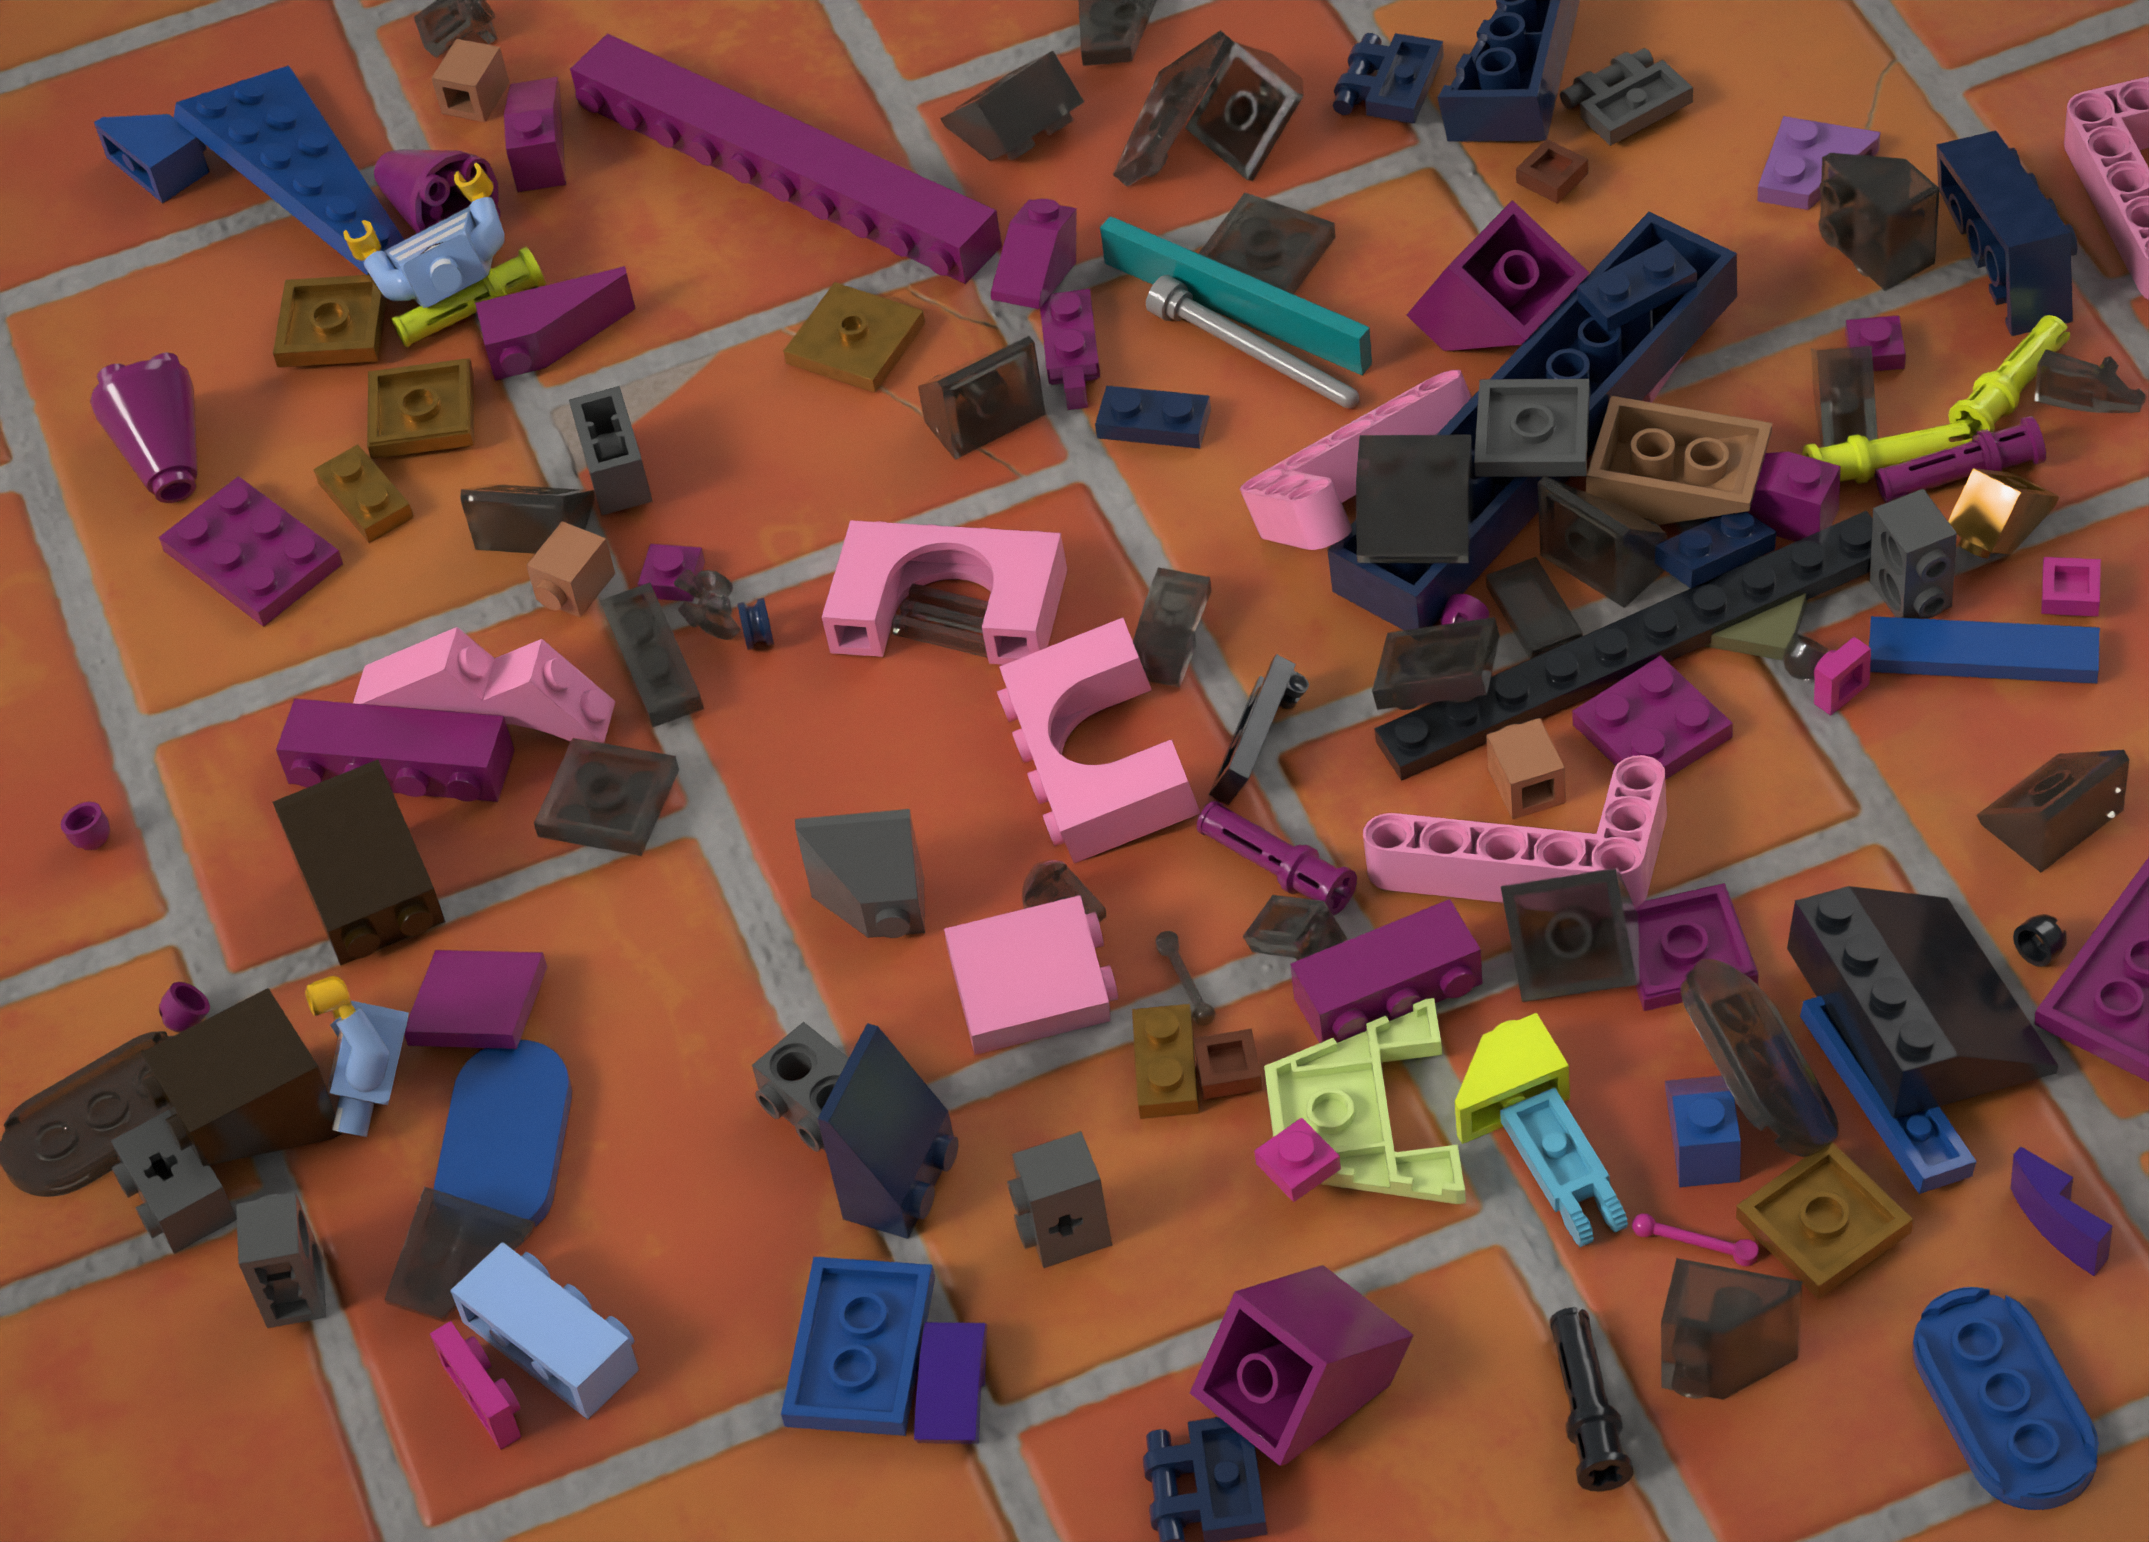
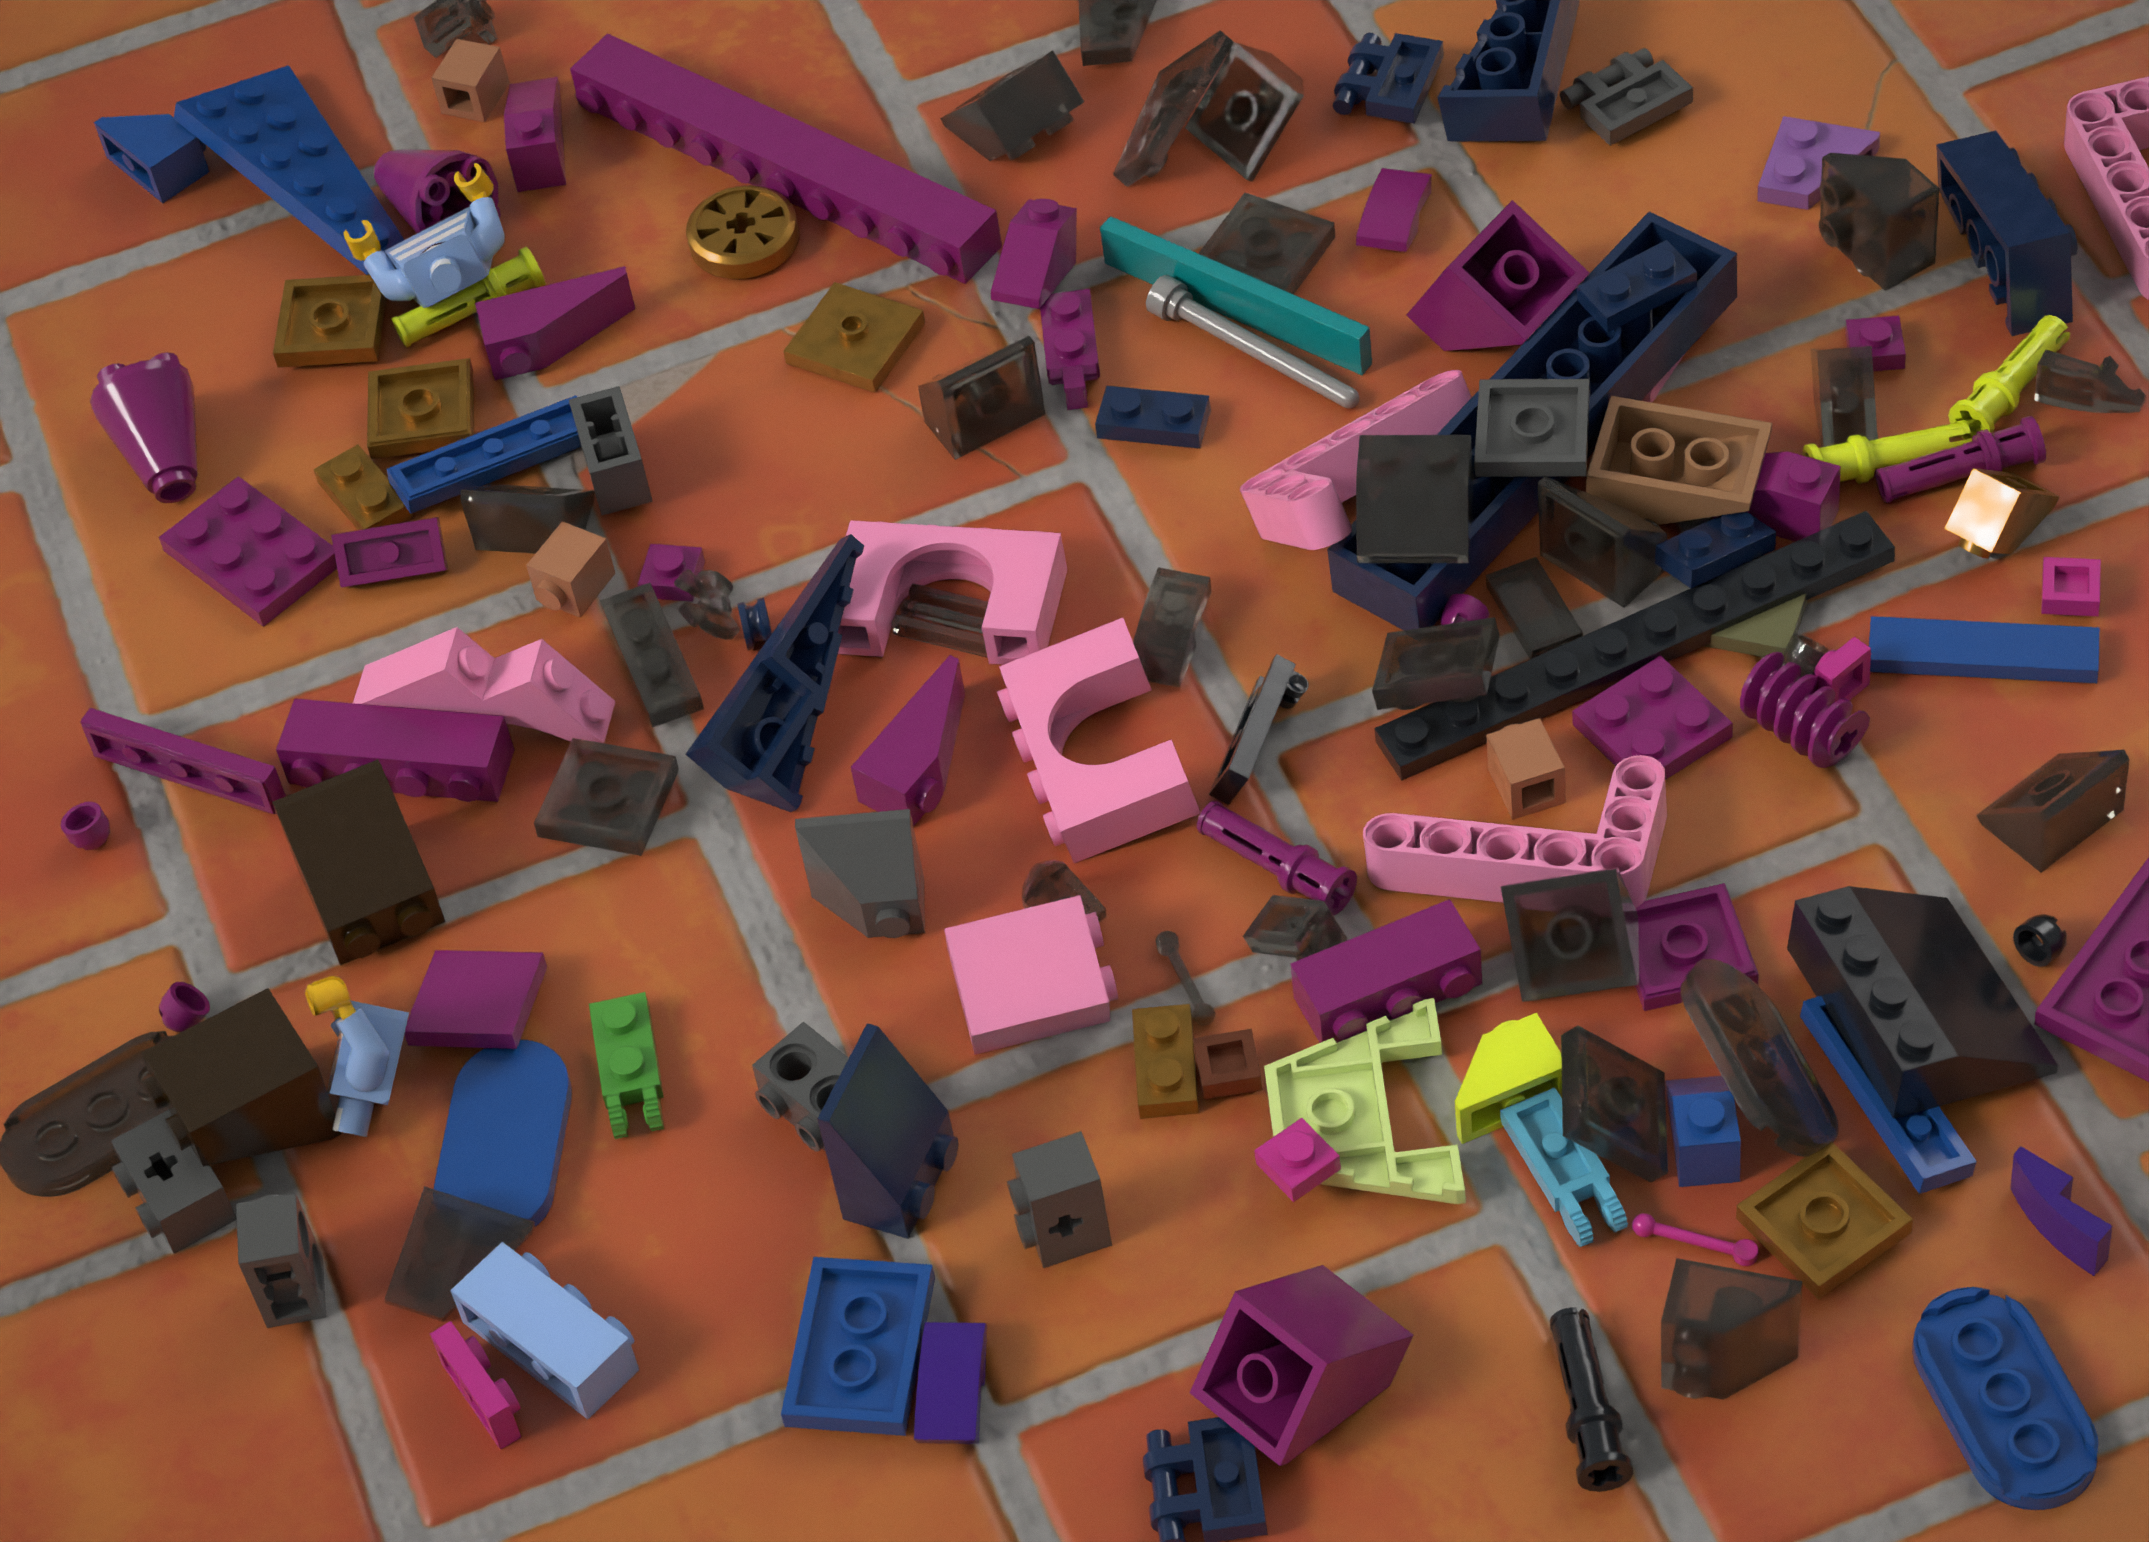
(182, 760): none -> magenta tile
(389, 552): none -> magenta plate
(485, 456): none -> blue tile
(627, 1060): none -> bright green hinge
(716, 228): none -> pearl gold wheel
(768, 719): none -> dark blue wedge
(914, 752): none -> magenta slope
(1393, 210): none -> magenta slope
(1552, 171): copper plate -> none
(1614, 1104): none -> clear smoke plate
(1800, 712): none -> magenta piece
(1913, 556): dark grey brick -> none

